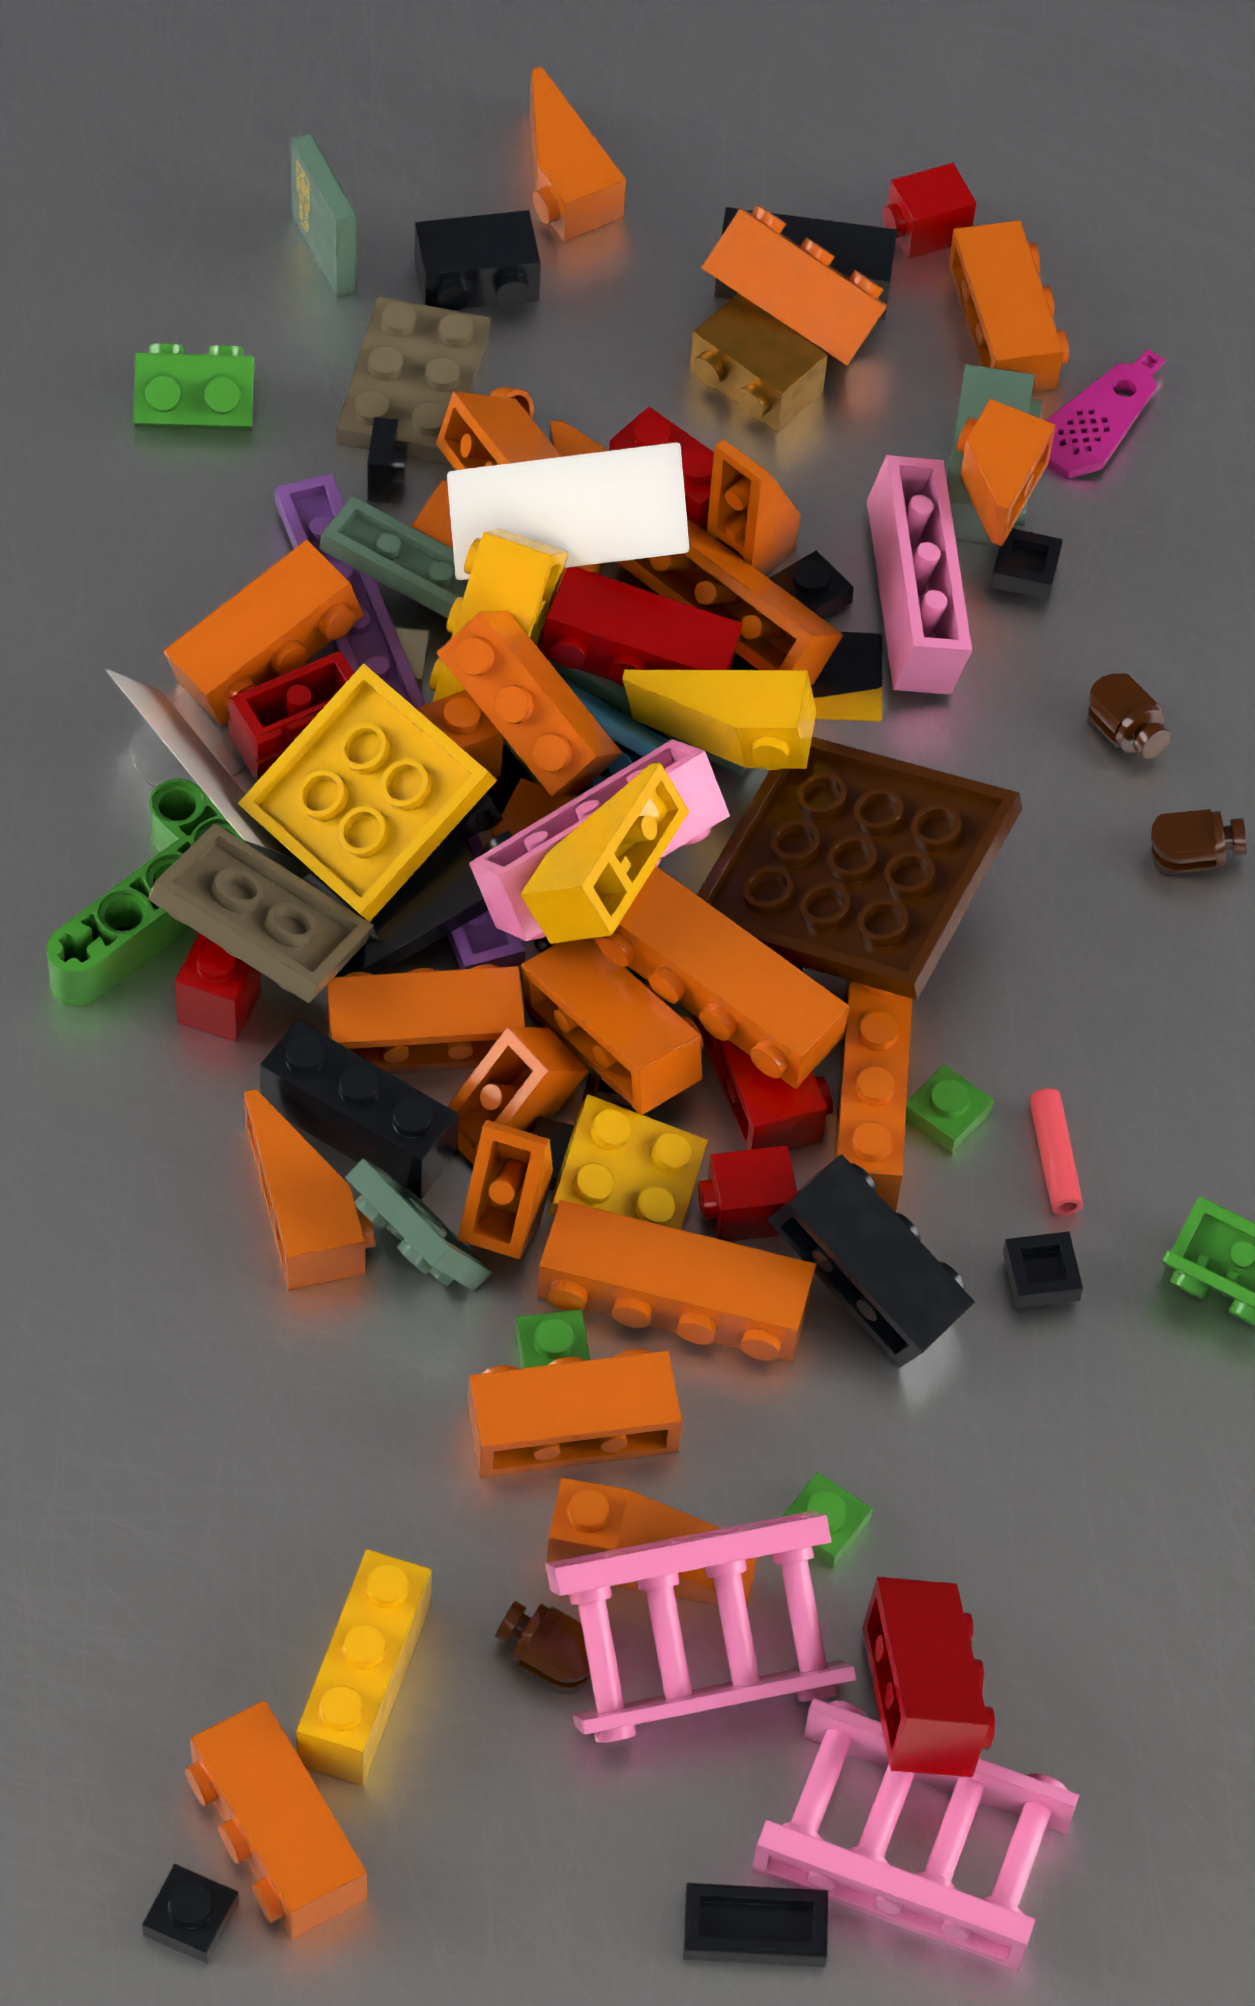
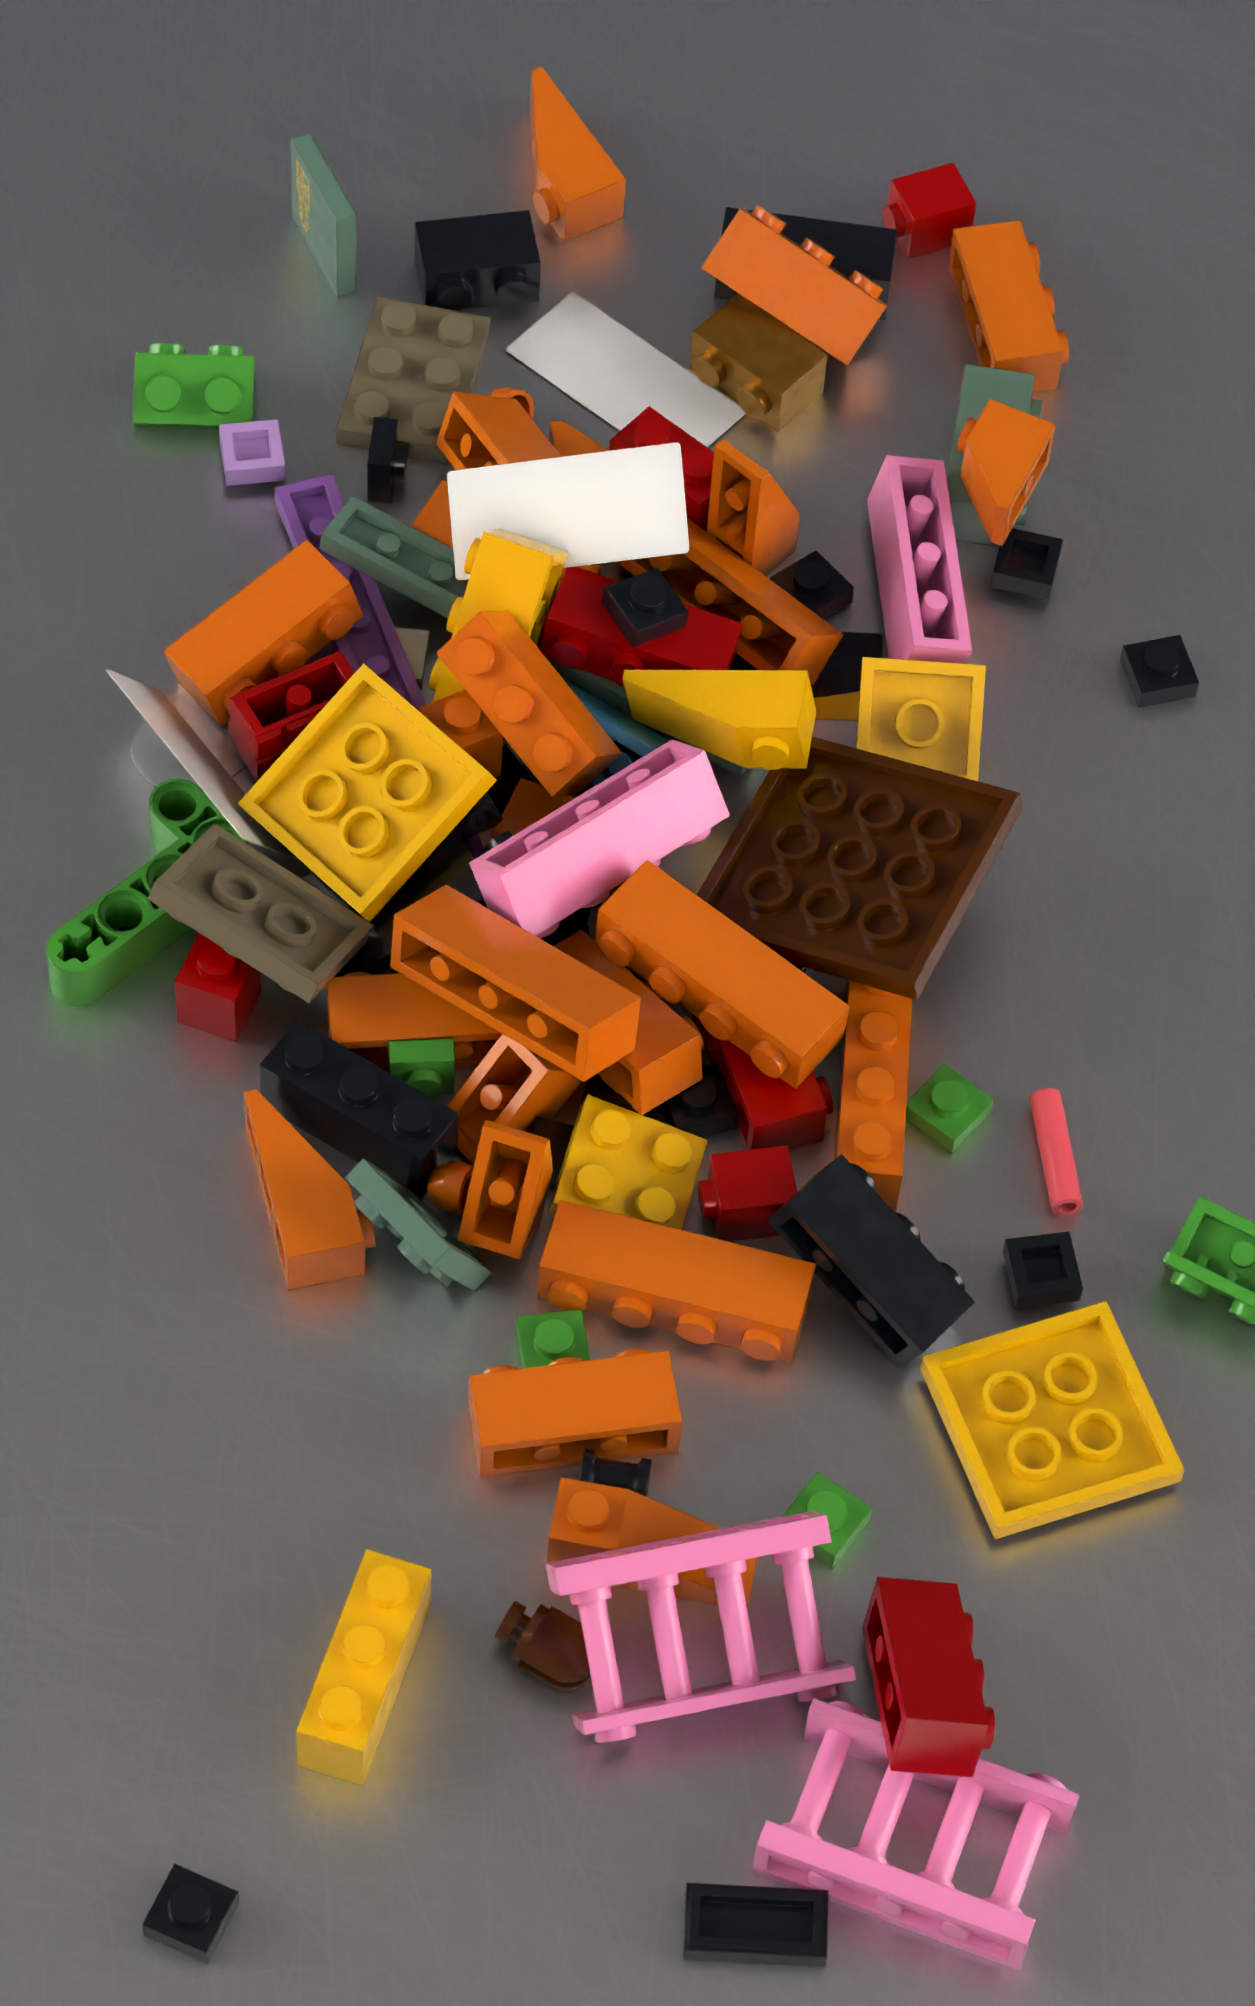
(252, 452): none -> lavender plate
(276, 1820): orange brick -> none
(424, 1064): none -> bright green plate
(449, 1186): none -> orange hinge
(515, 982): none -> orange brick
(605, 861): yellow slope -> none
(616, 1473): none -> black bush
(619, 371): none -> white sticker
(645, 607): none -> black plate
(703, 1107): none -> black plate
(922, 713): none -> yellow plate
(1051, 1419): none -> yellow plate
(1099, 419): dark pink piece -> none
(1128, 715): reddish brown arm -> none
(1159, 671): none -> black plate
(1195, 841): reddish brown arm -> none

